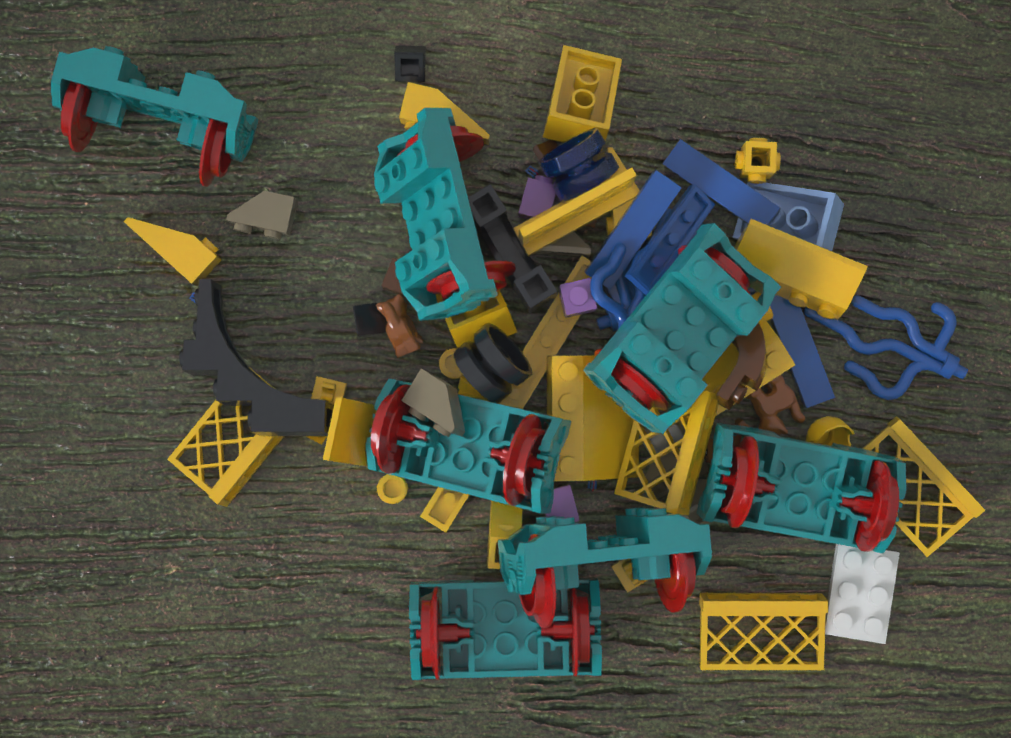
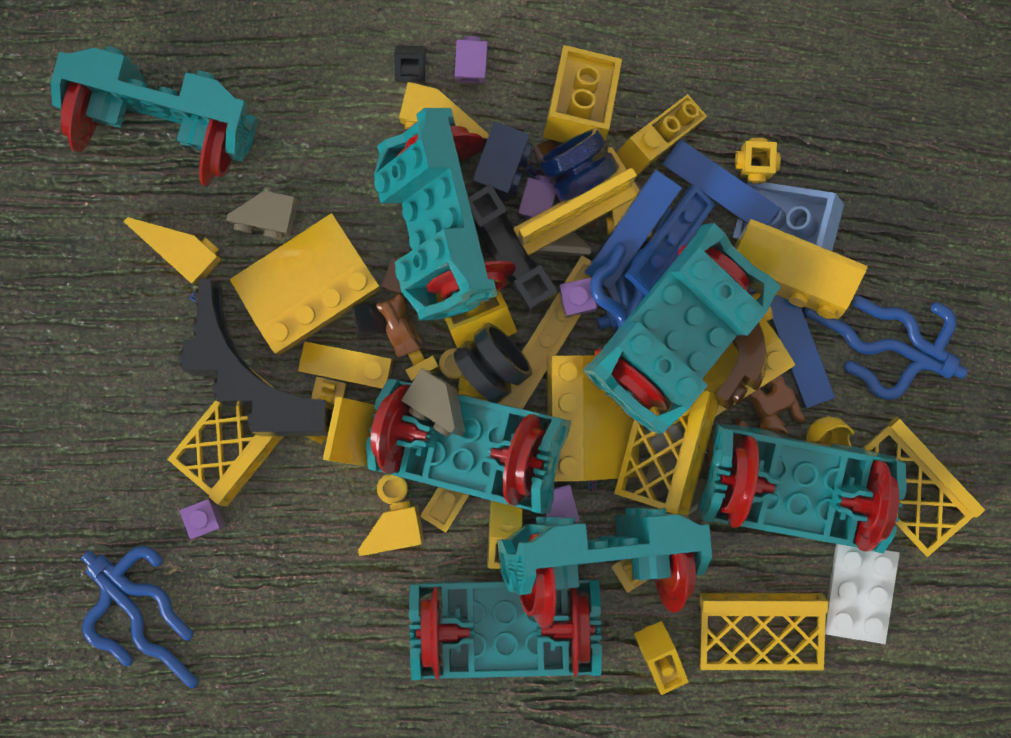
(112, 584): none -> blue plant
(202, 518): none -> medium lavender brick
(304, 285): none -> yellow slope
(345, 365): none -> yellow slope
(394, 530): none -> yellow slope
(419, 362): none -> yellow tile
(471, 60): none -> medium lavender brick
(501, 161): none -> dark blue brick
(660, 134): none -> yellow slope
(661, 657): none -> yellow slope

